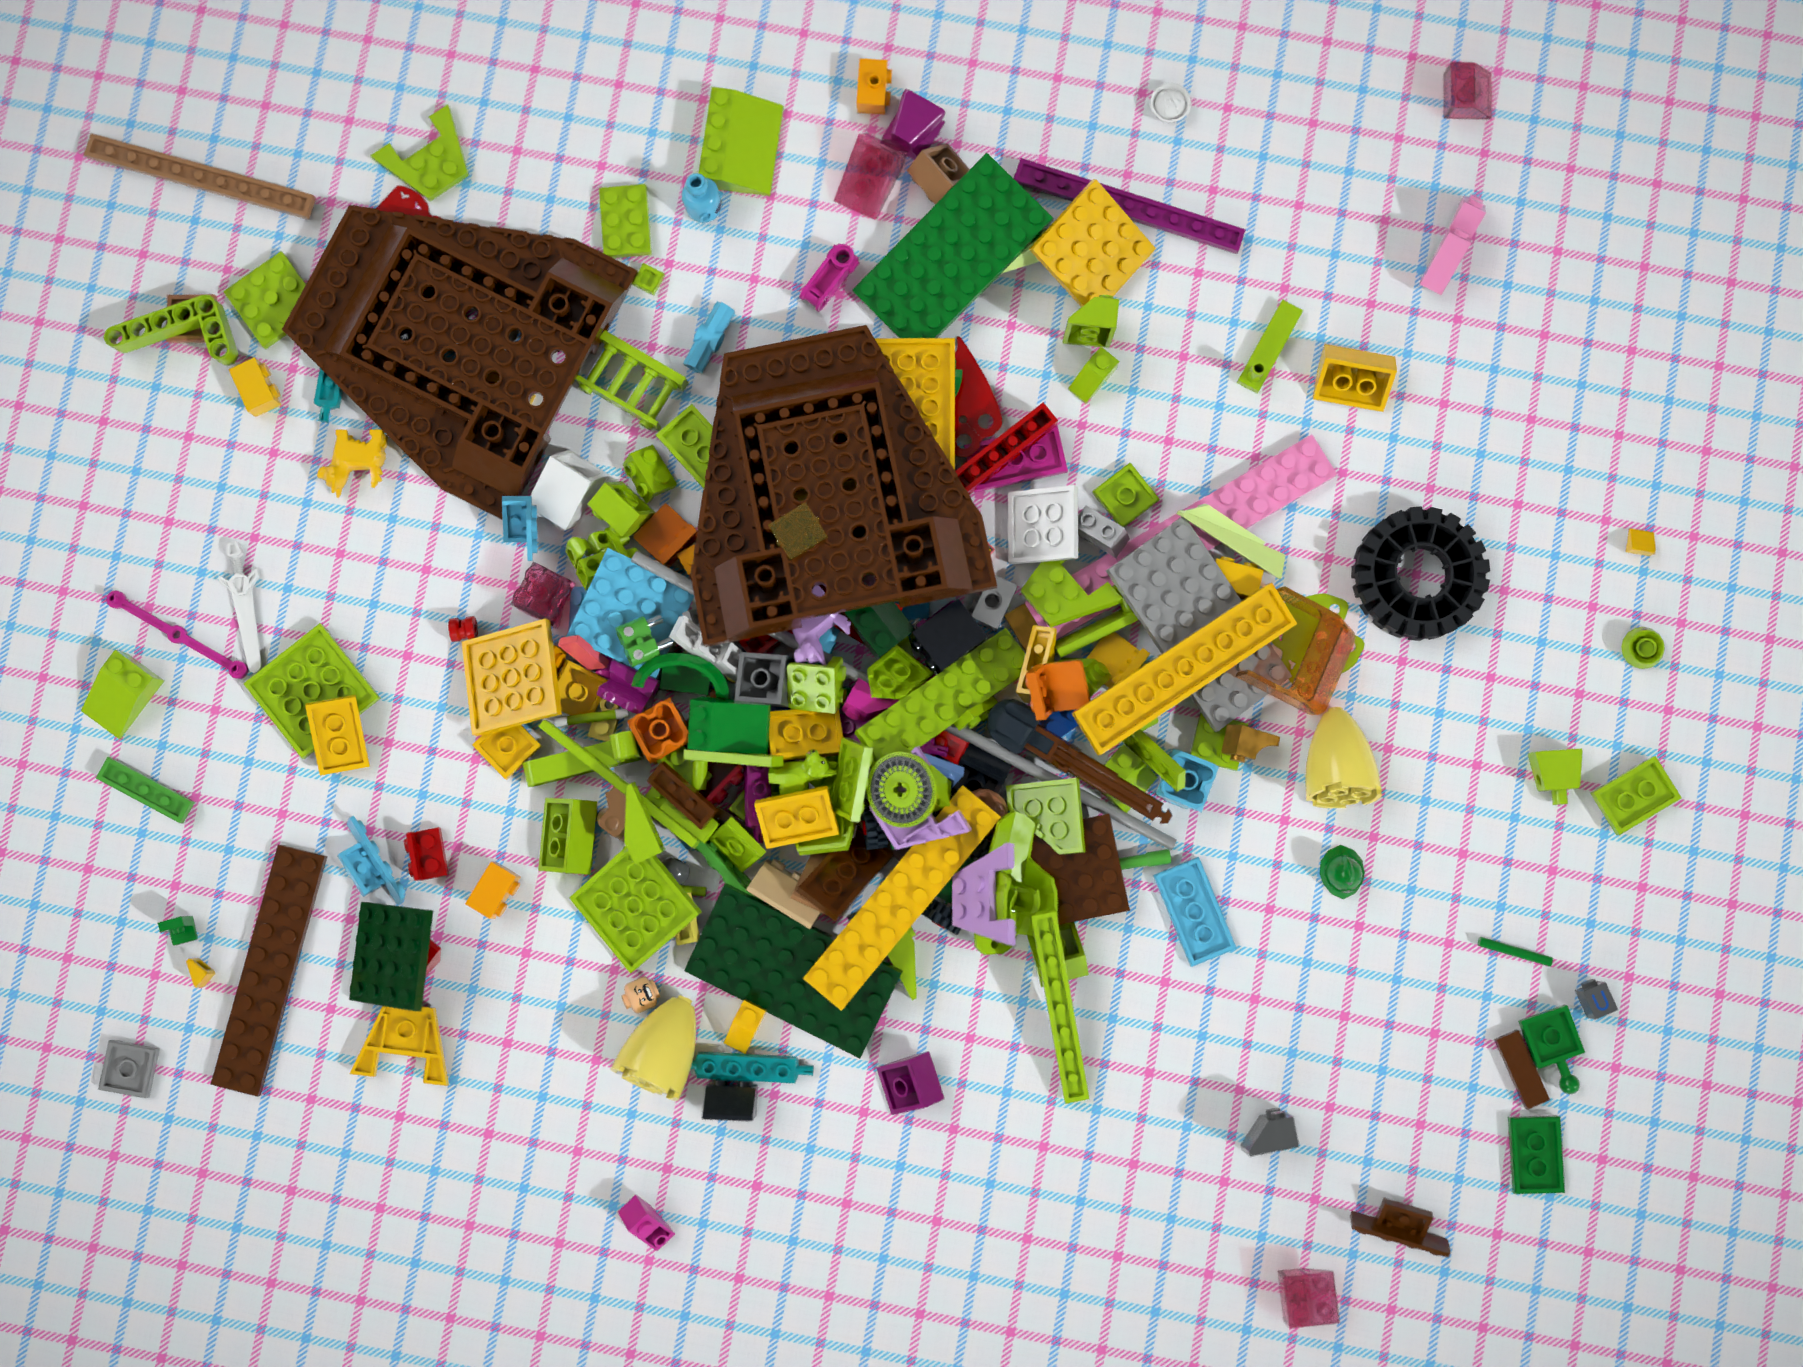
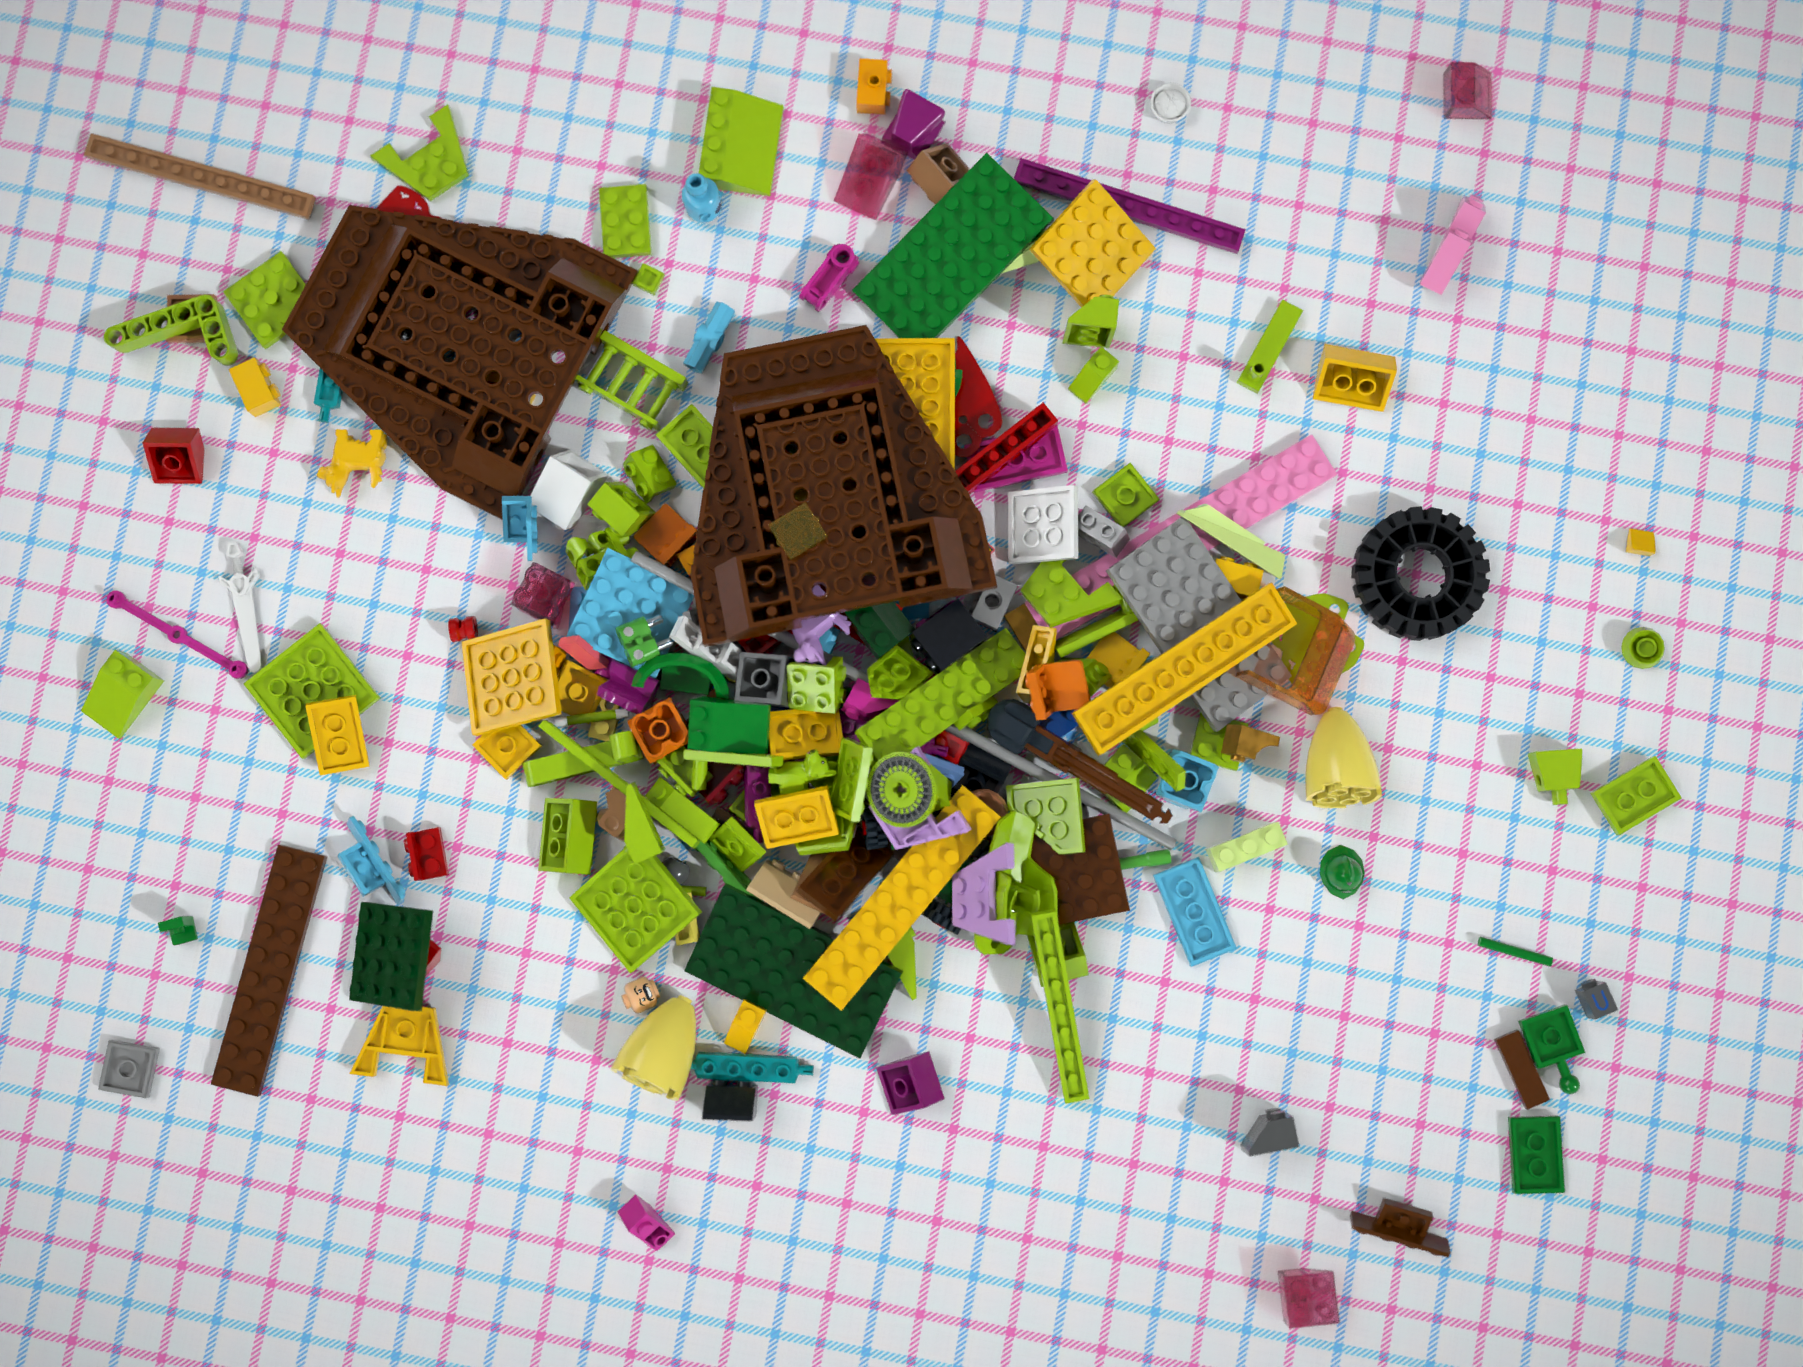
(145, 790): bright green plate -> none
(175, 455): none -> red slope
(199, 972): yellow slope -> none
(493, 890): light orange brick -> none
(682, 795): reddish brown plate -> none
(1246, 847): none -> yellowish green arch

